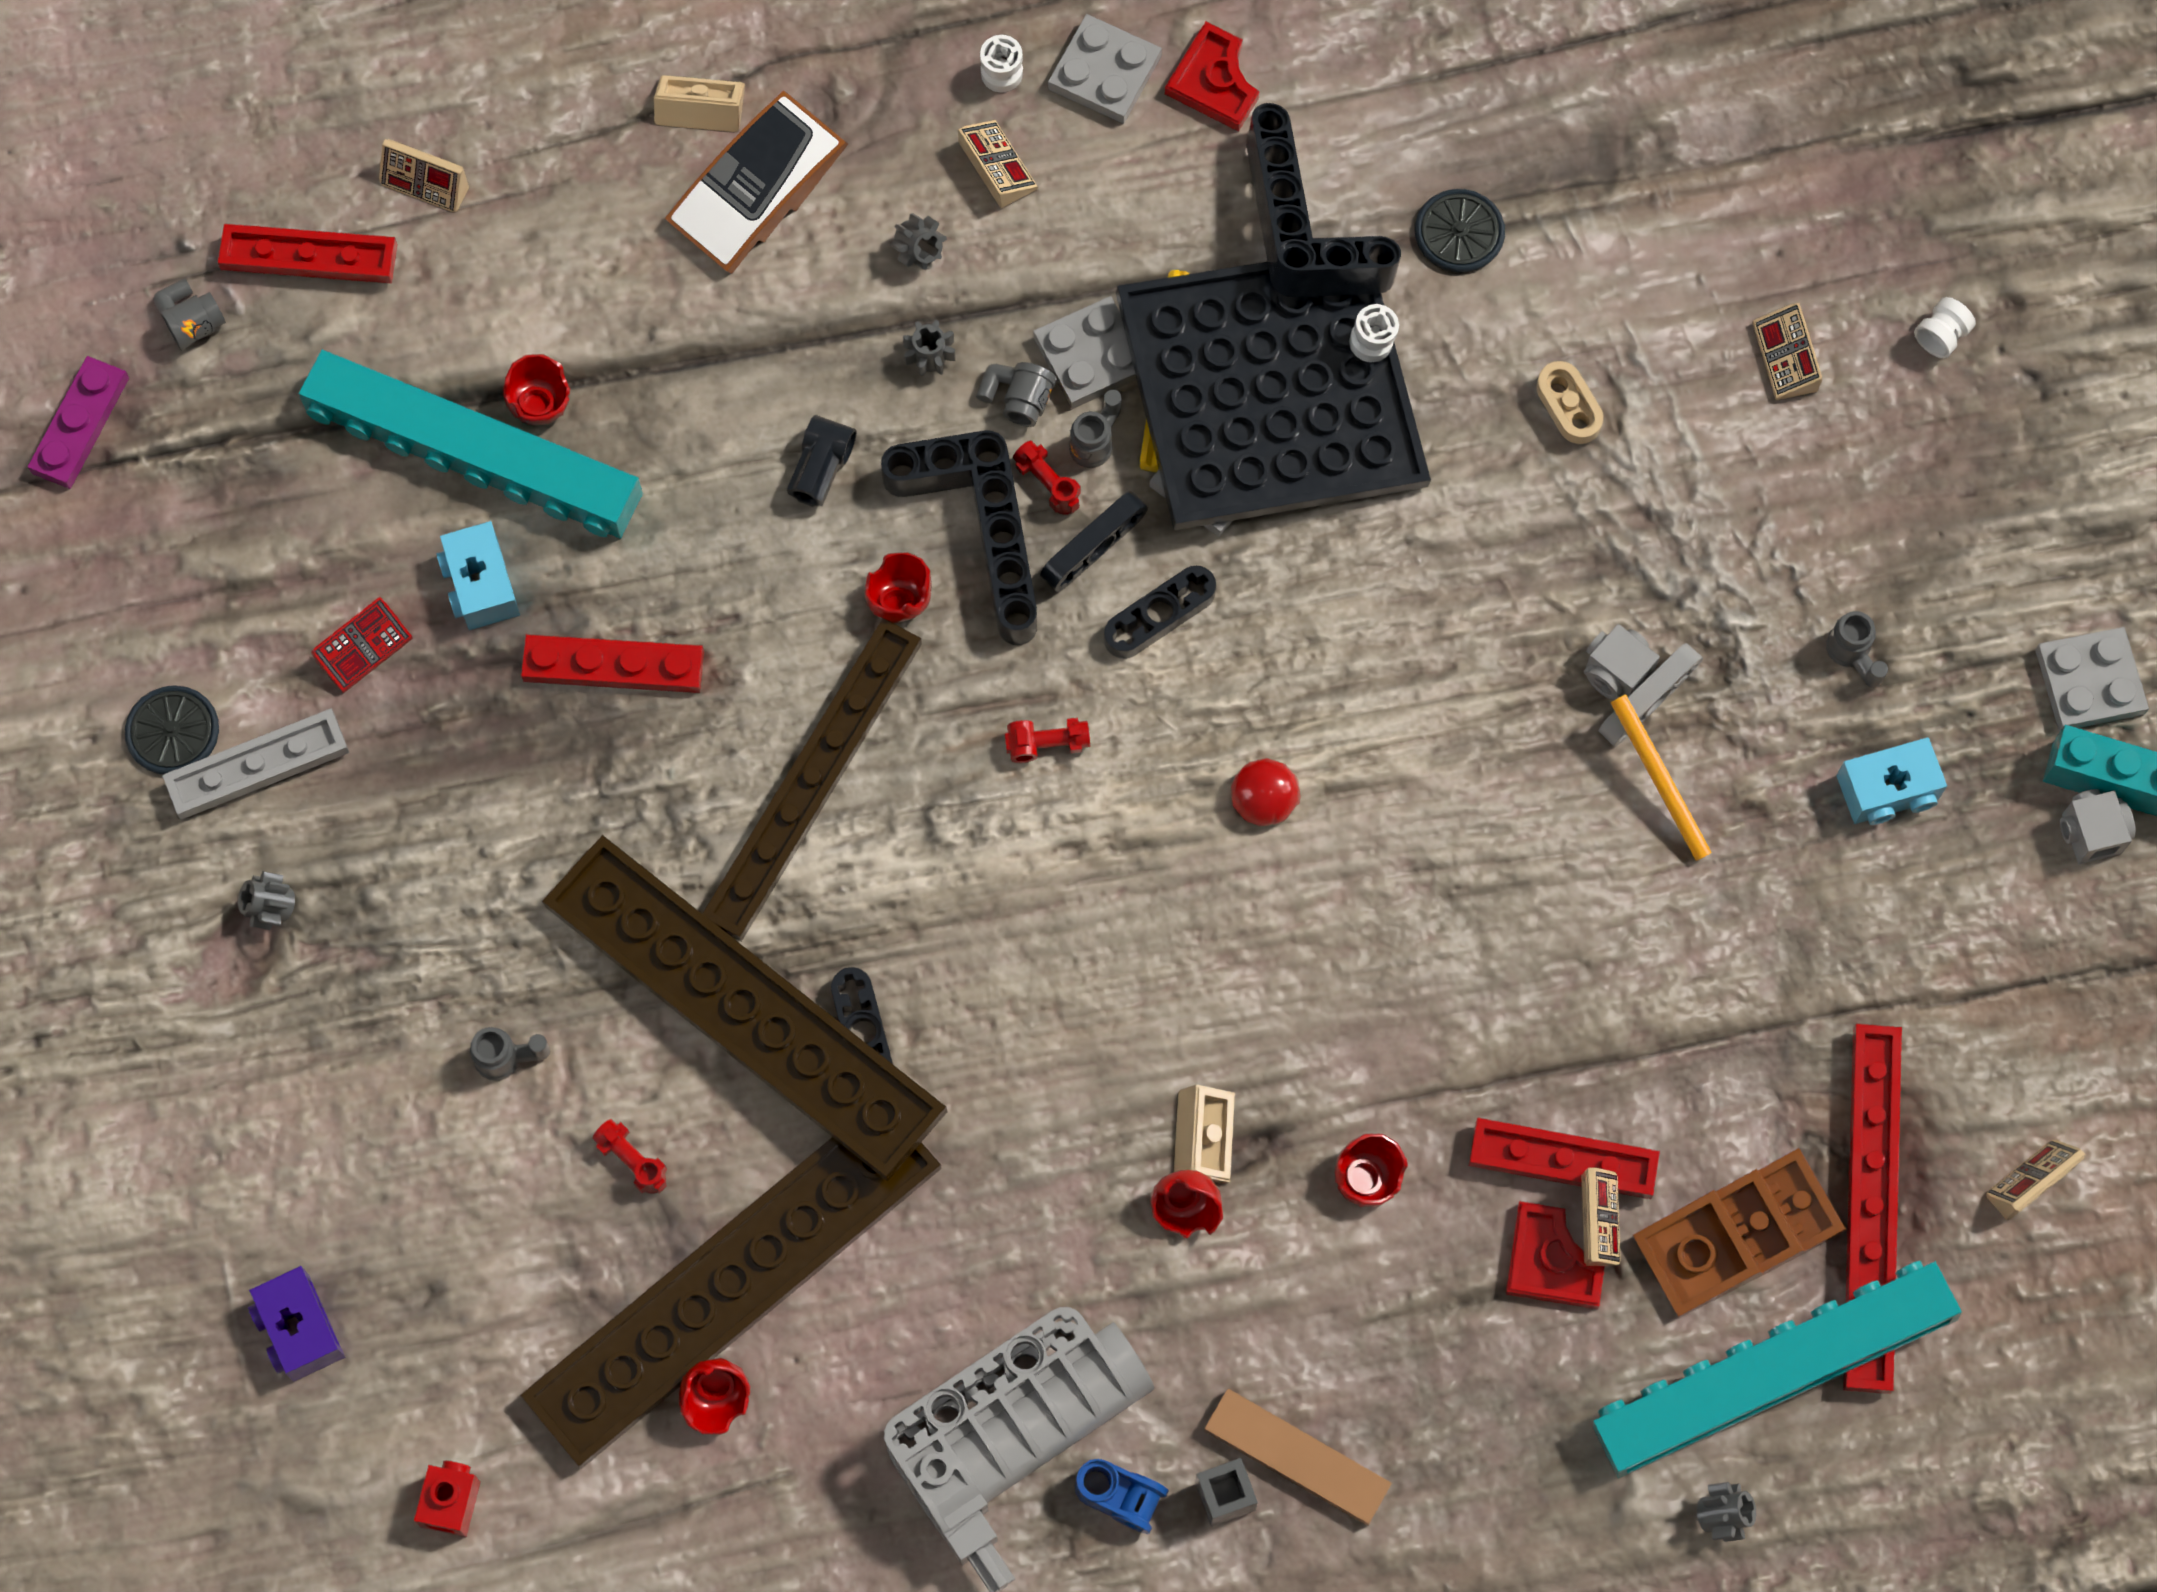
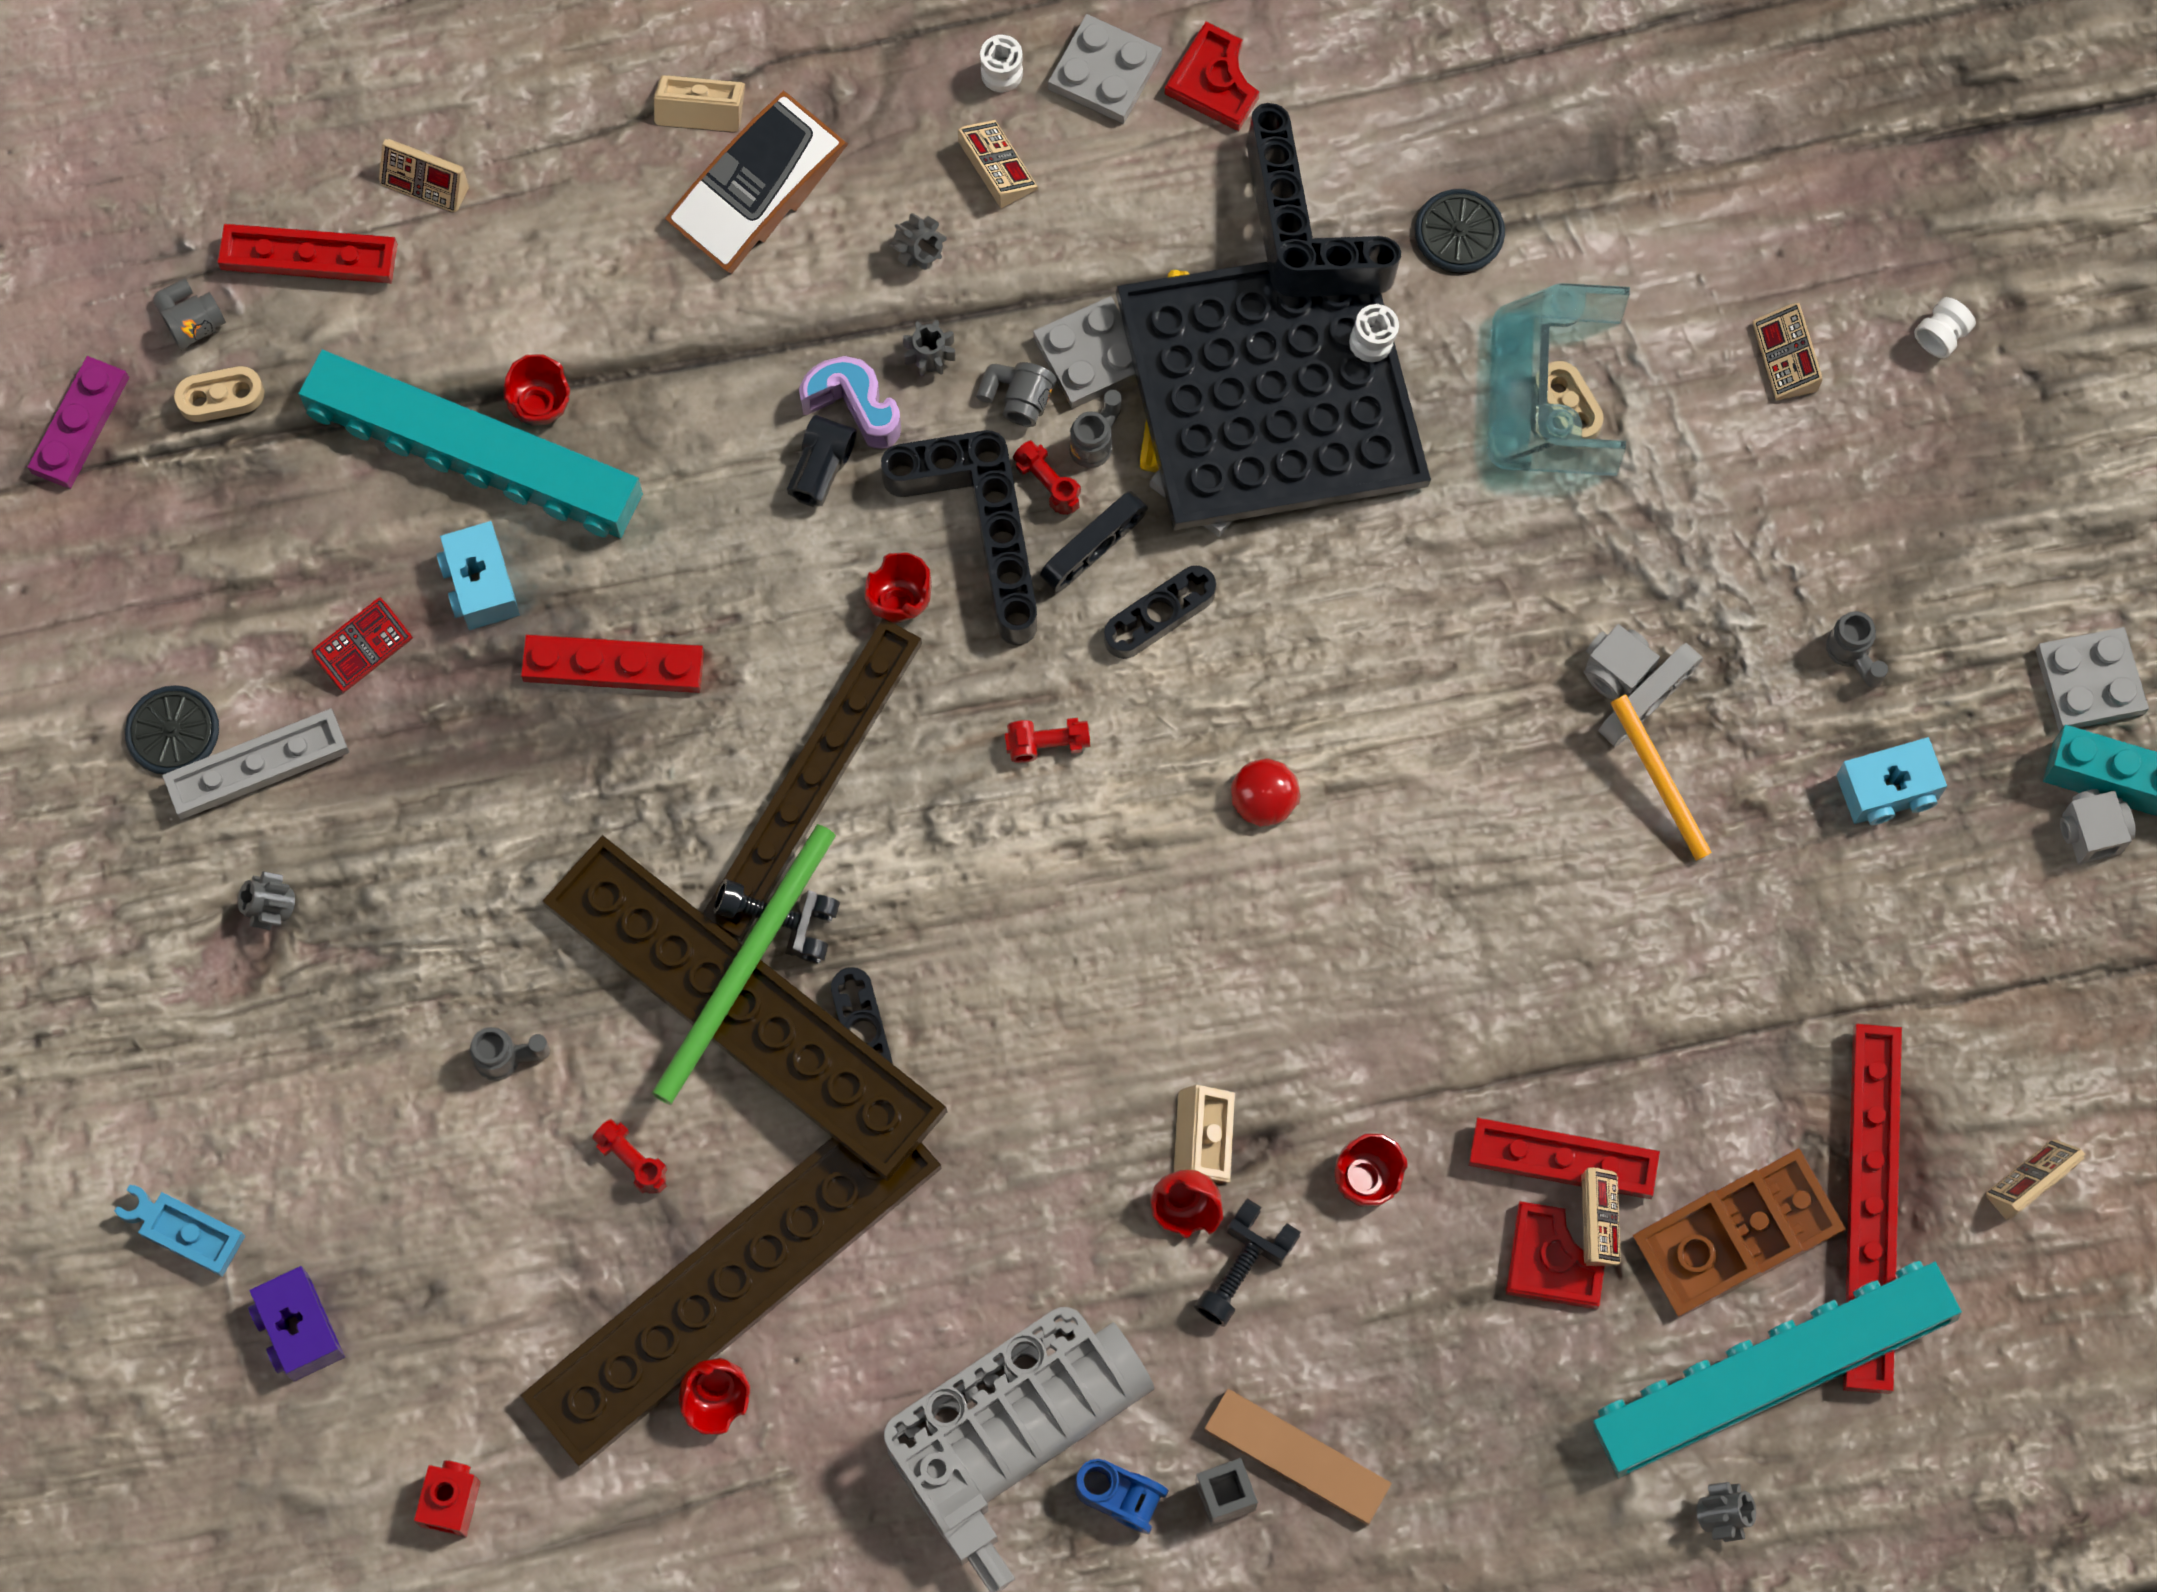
(184, 1230): none -> dark azure plate
(220, 391): none -> tan plate
(732, 900): none -> black bar
(743, 965): none -> bright green piece
(860, 390): none -> lavender animal
(1217, 1304): none -> black bar
(1521, 425): none -> clear light blue windscreen

